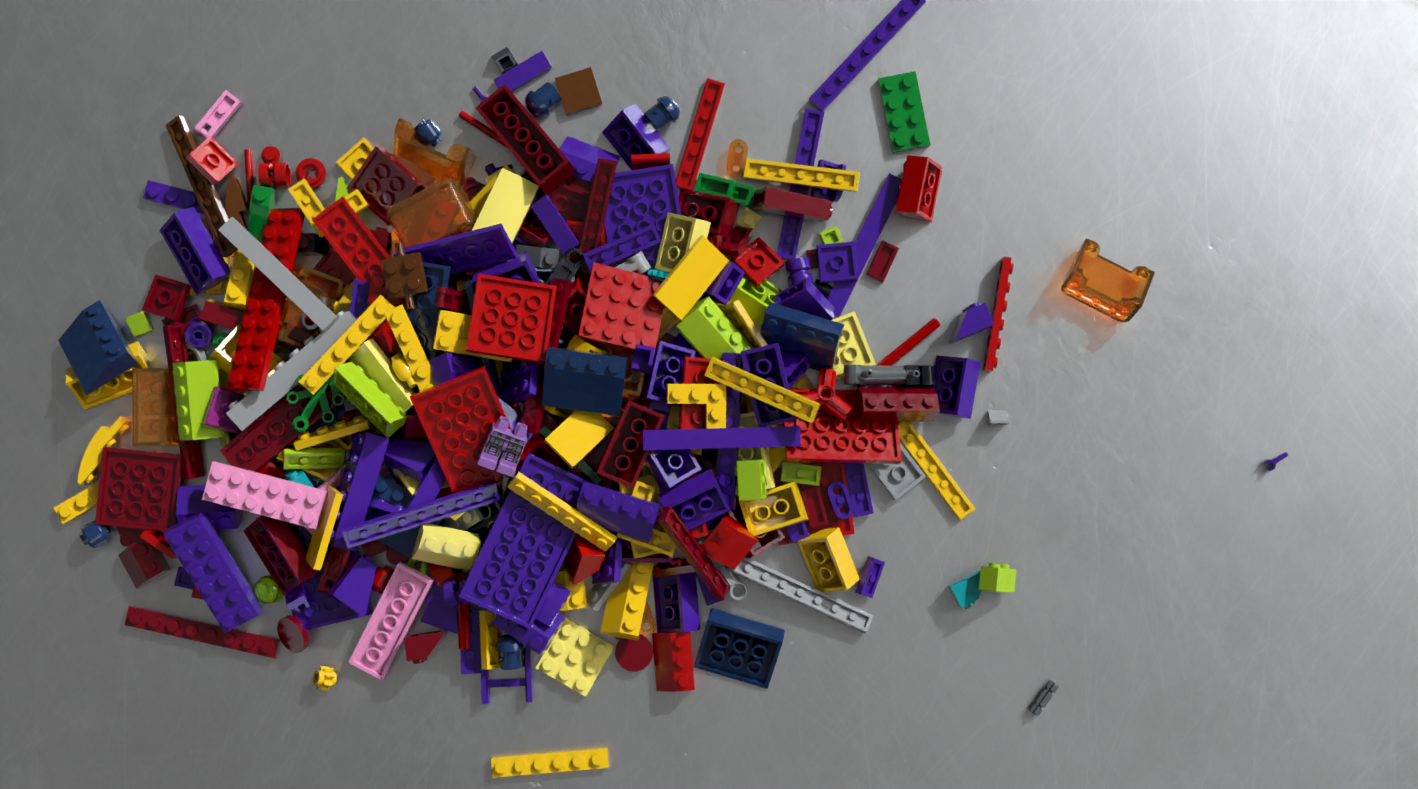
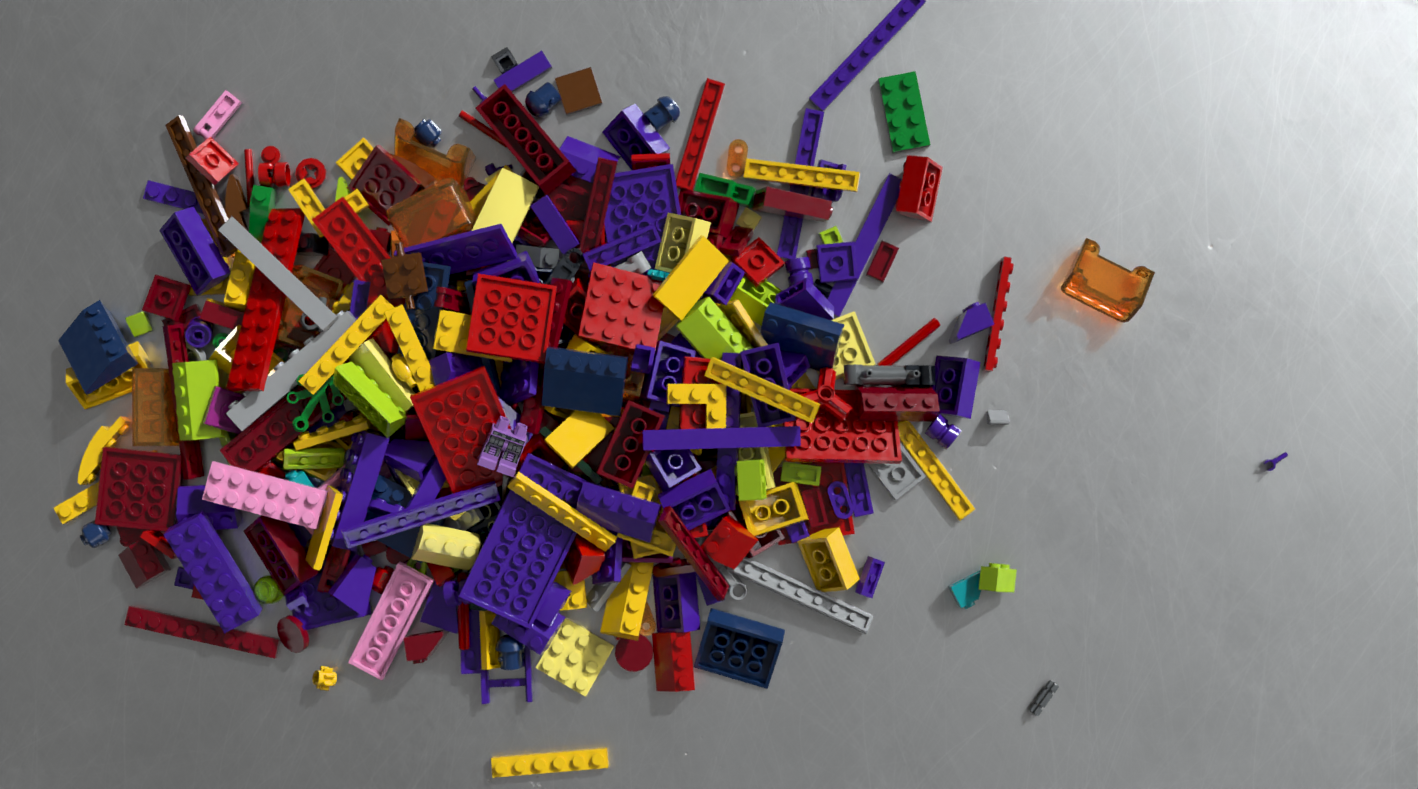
(942, 431): none -> dark purple wheel

